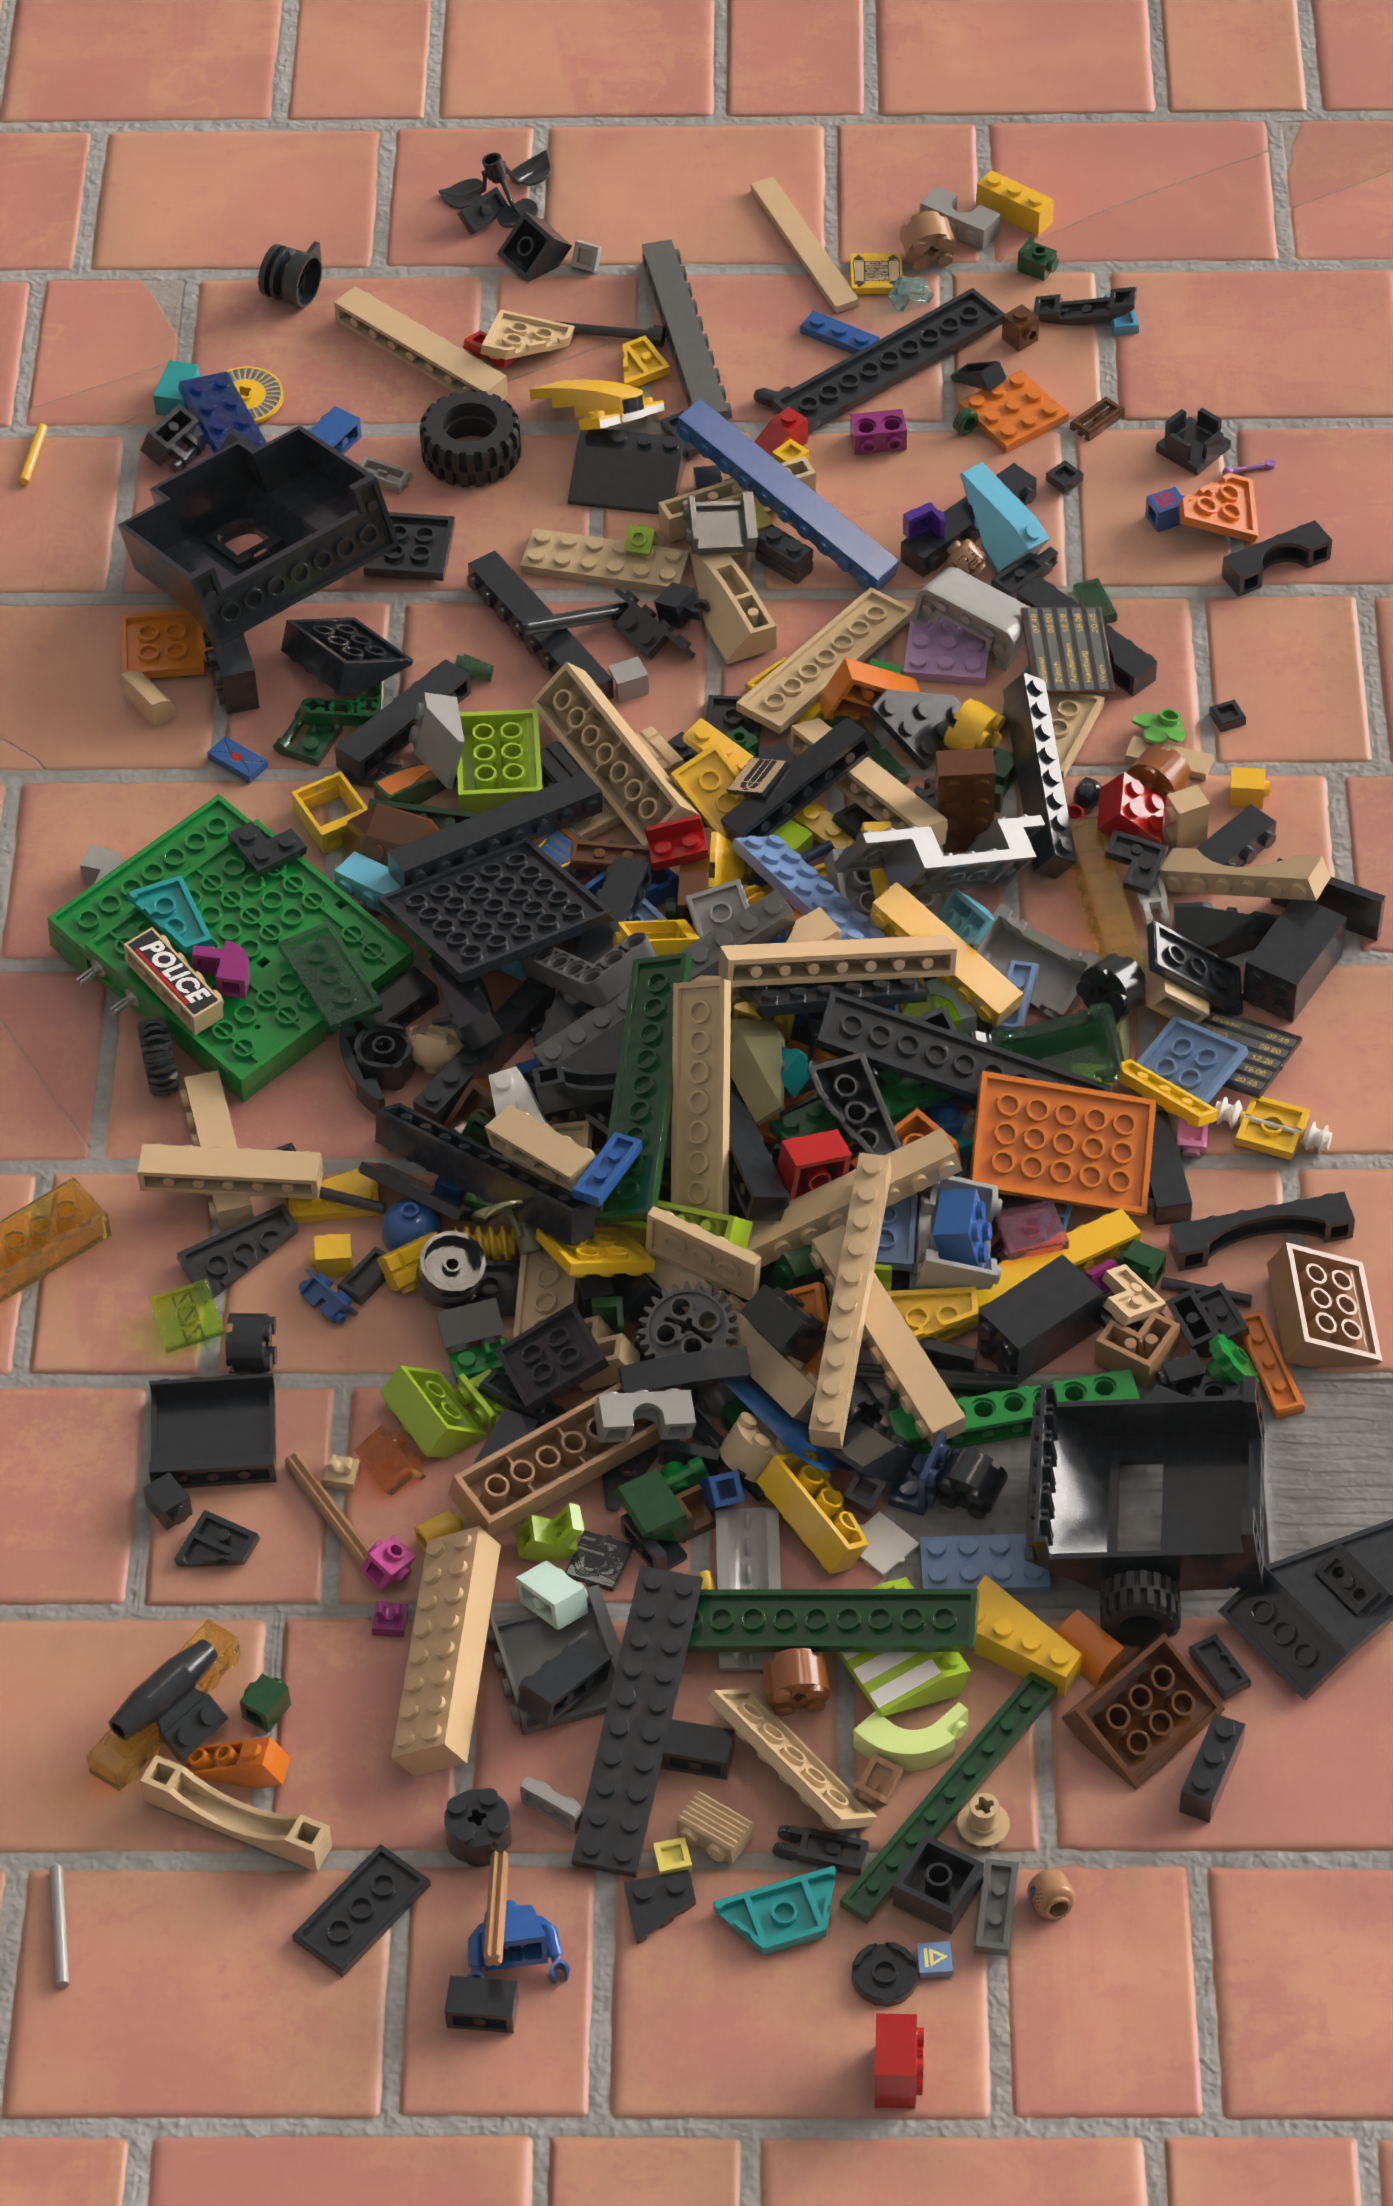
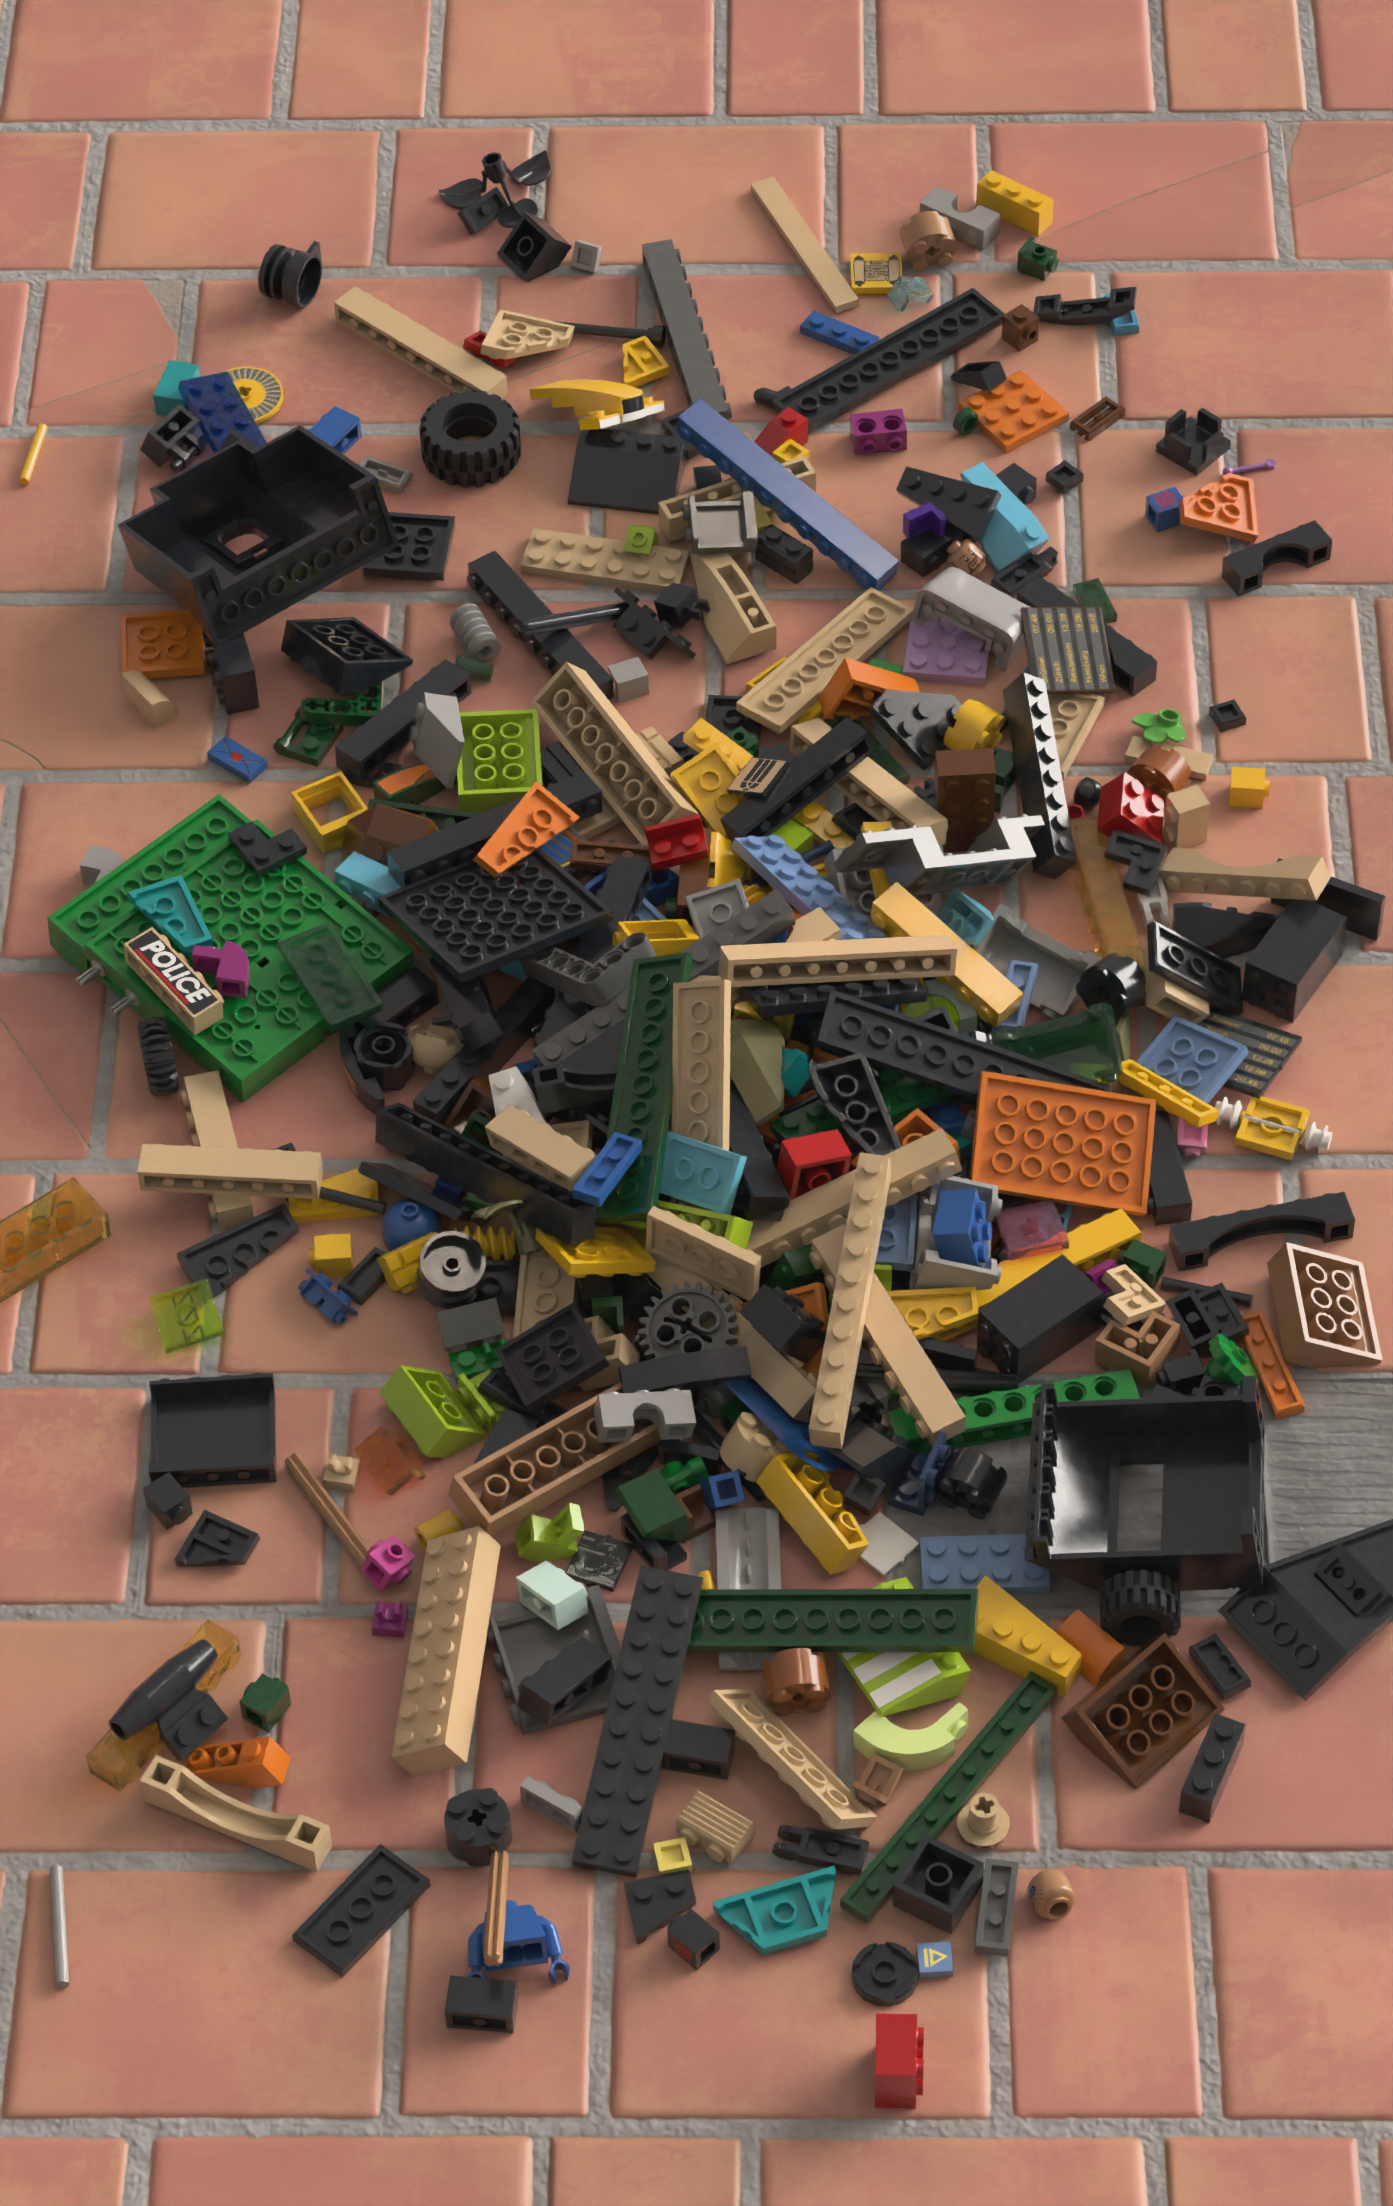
(250, 1343): black brick -> none
(474, 633): none -> light grey piece
(528, 827): none -> orange wing
(693, 1938): none -> black brick
(701, 1173): none -> medium azure plate
(963, 503): none -> black wing
(1240, 838): black brick -> none

